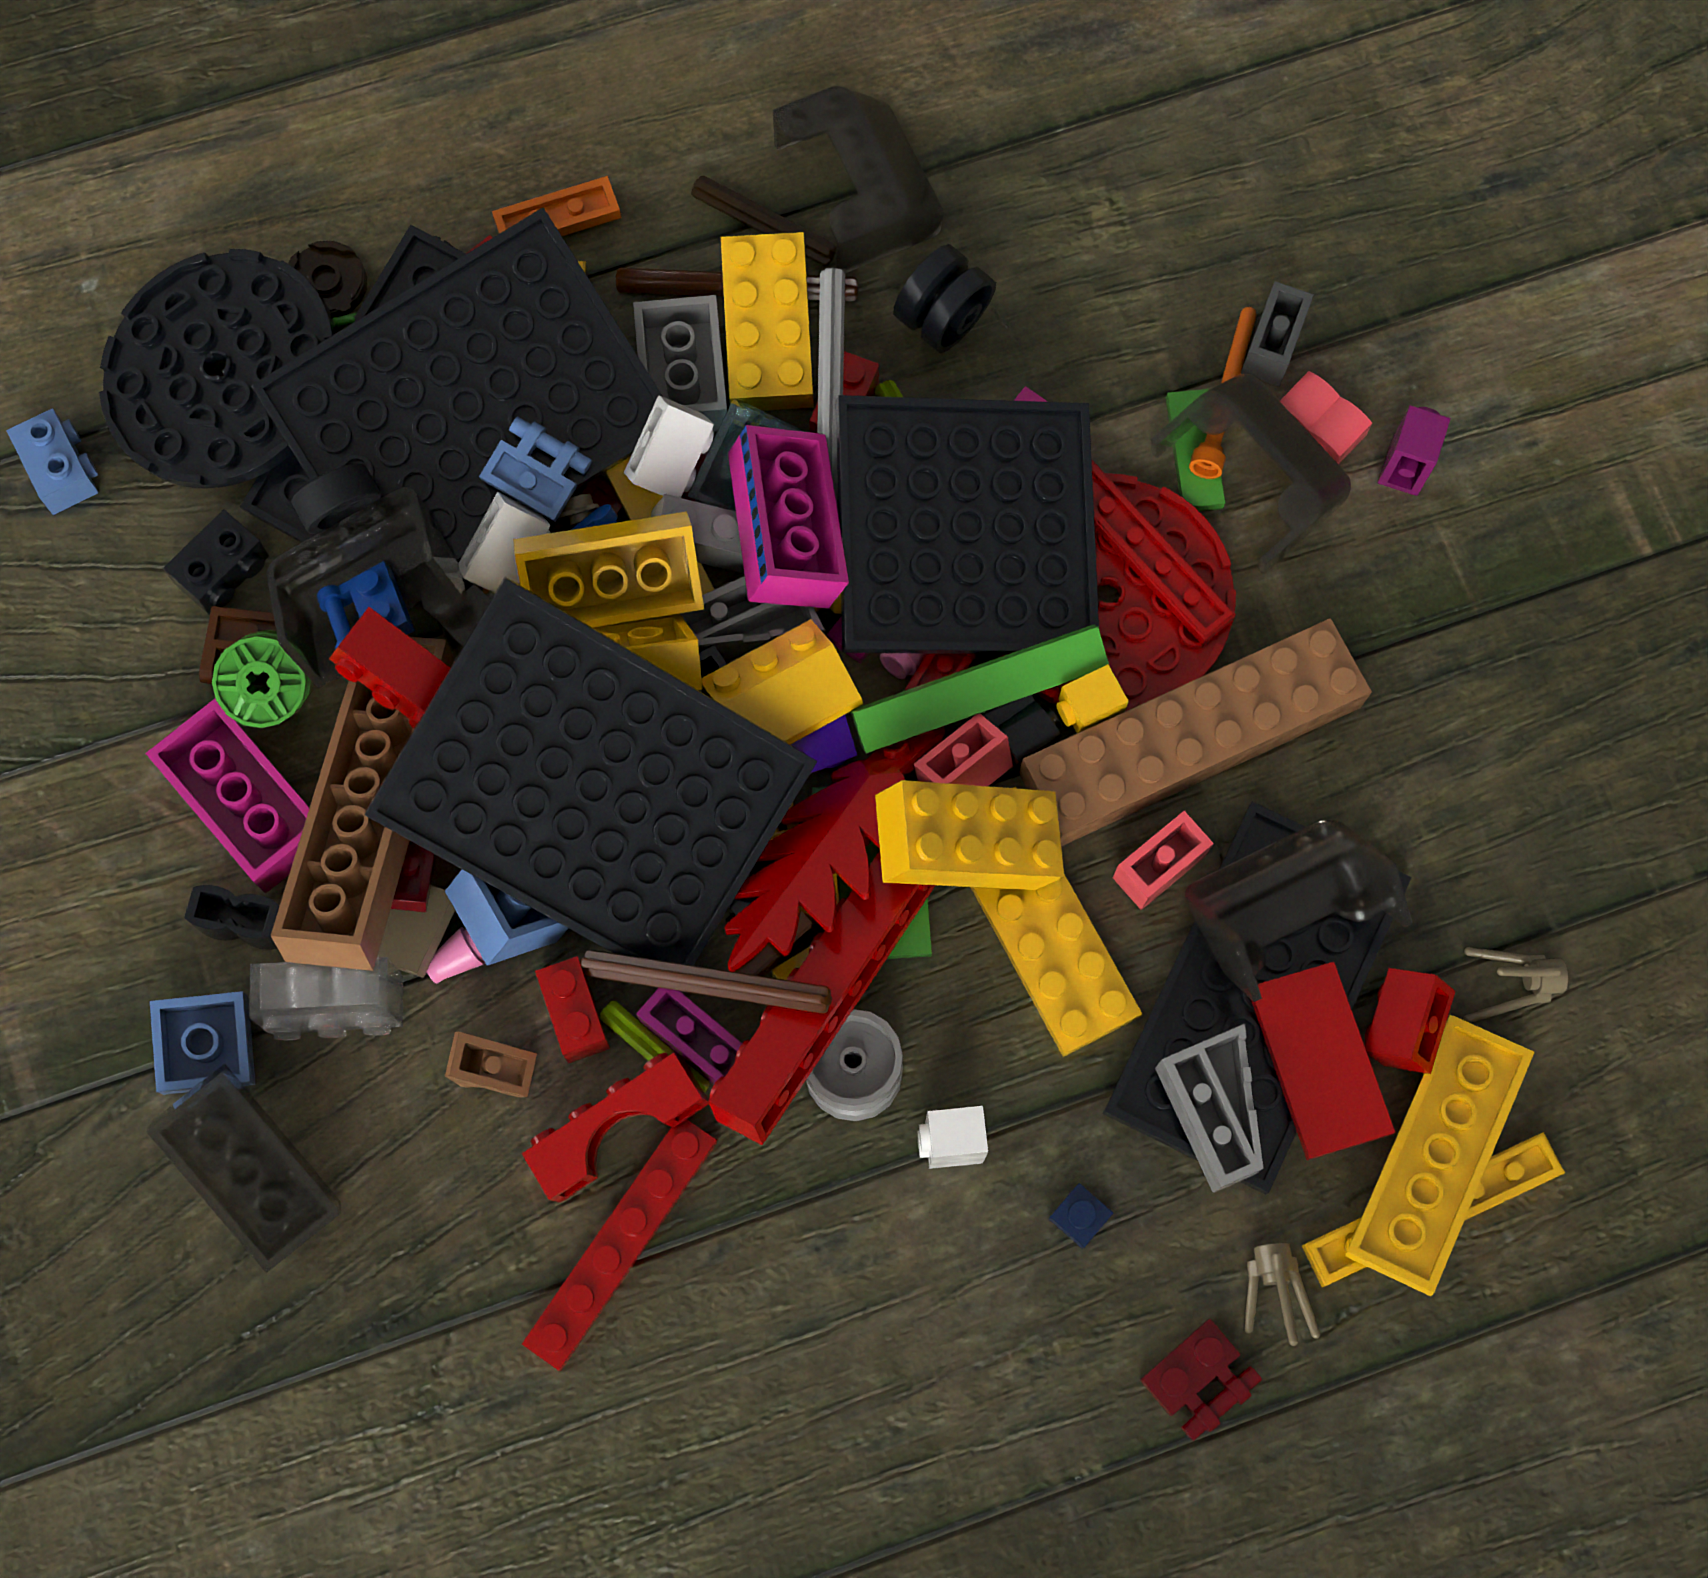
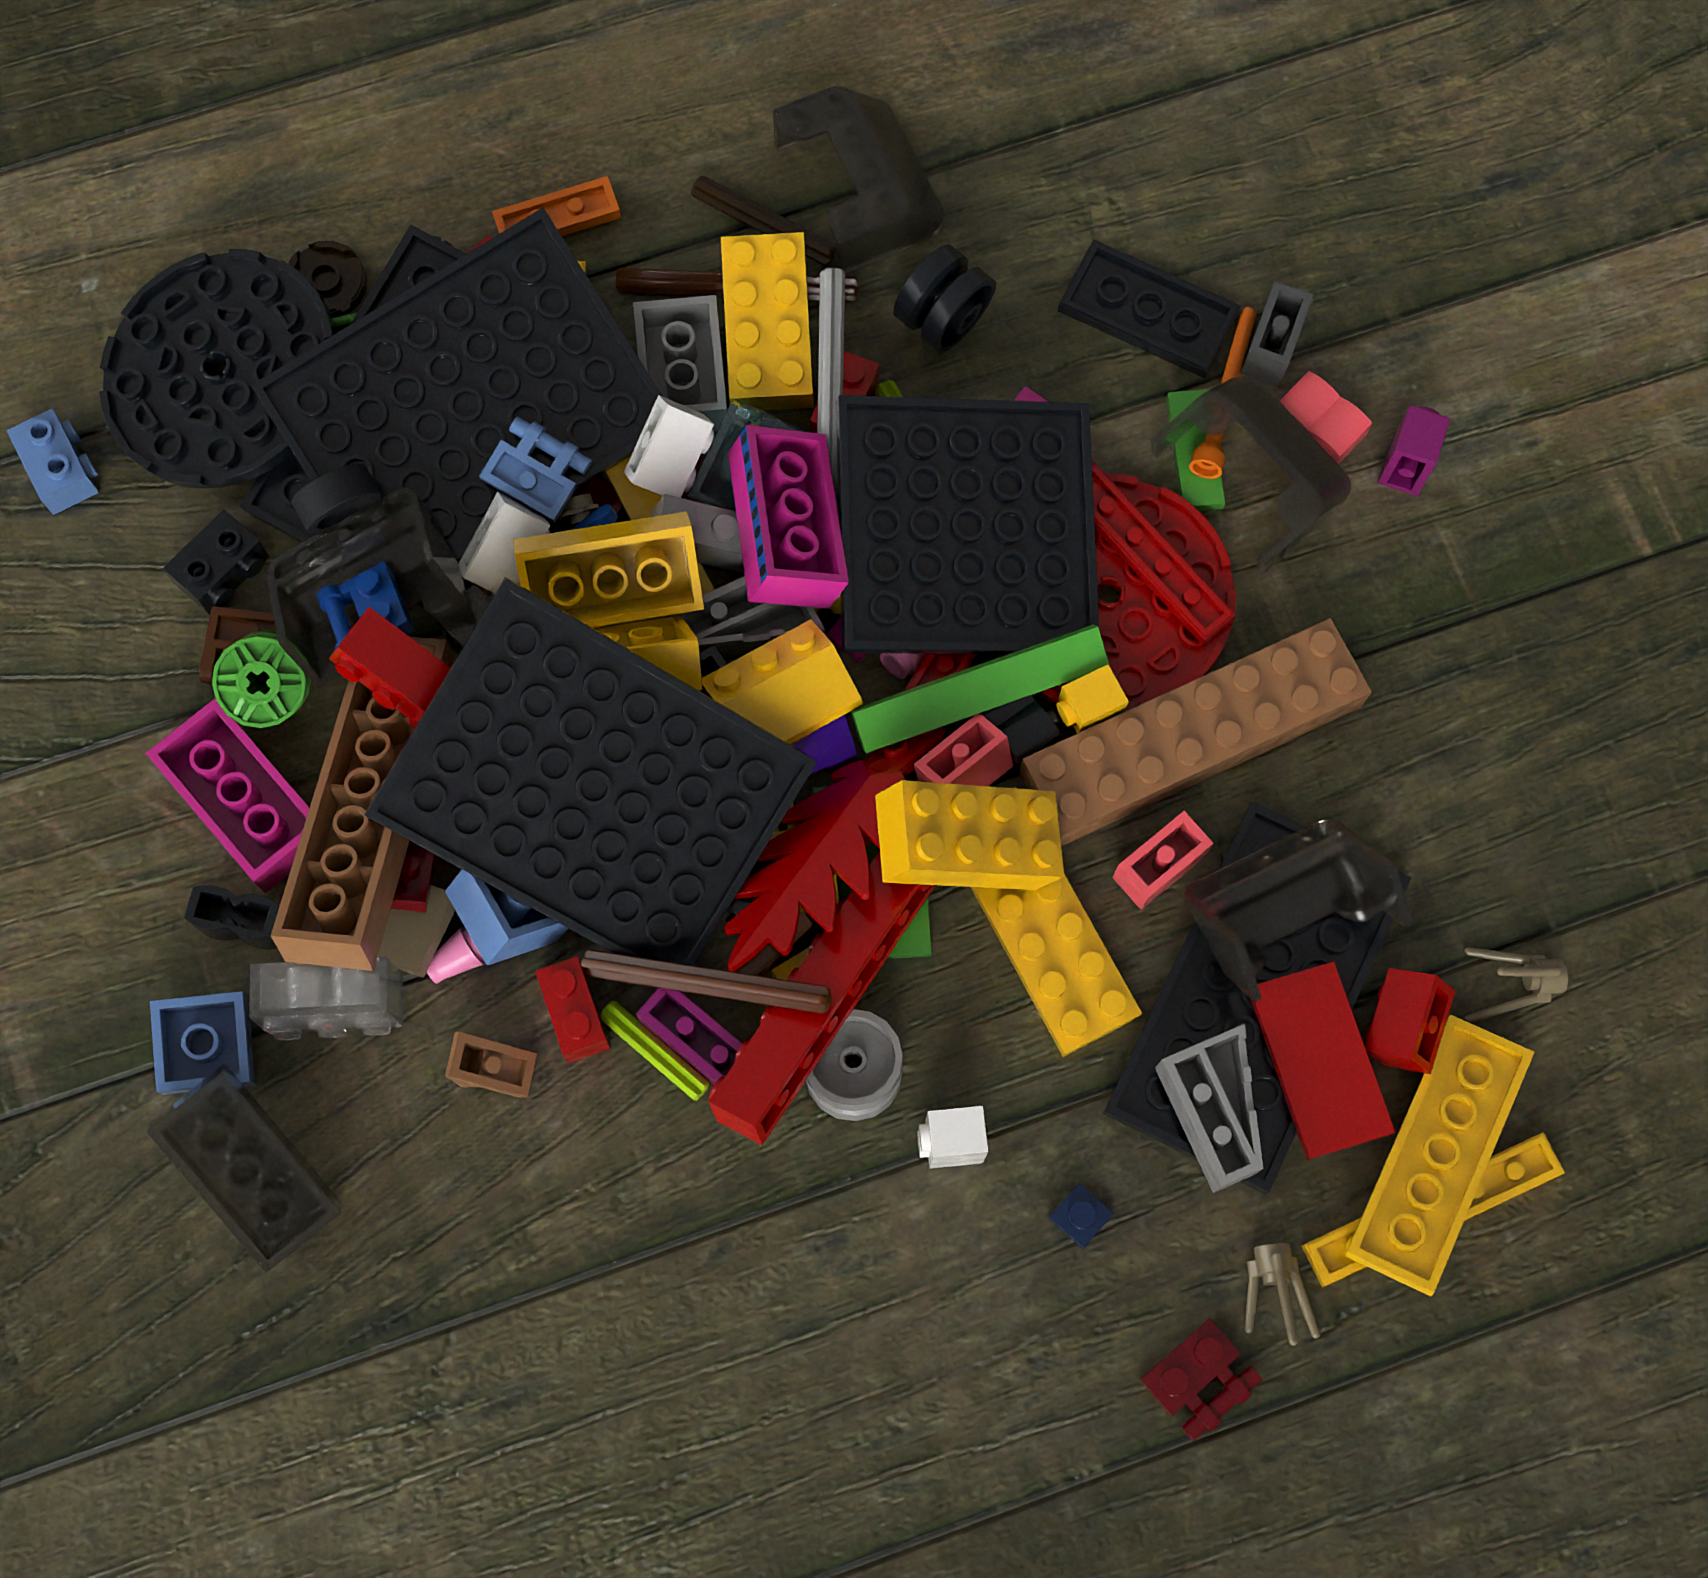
(568, 1157): red arch -> none
(619, 1244): red plate -> none
(1149, 308): none -> black tile

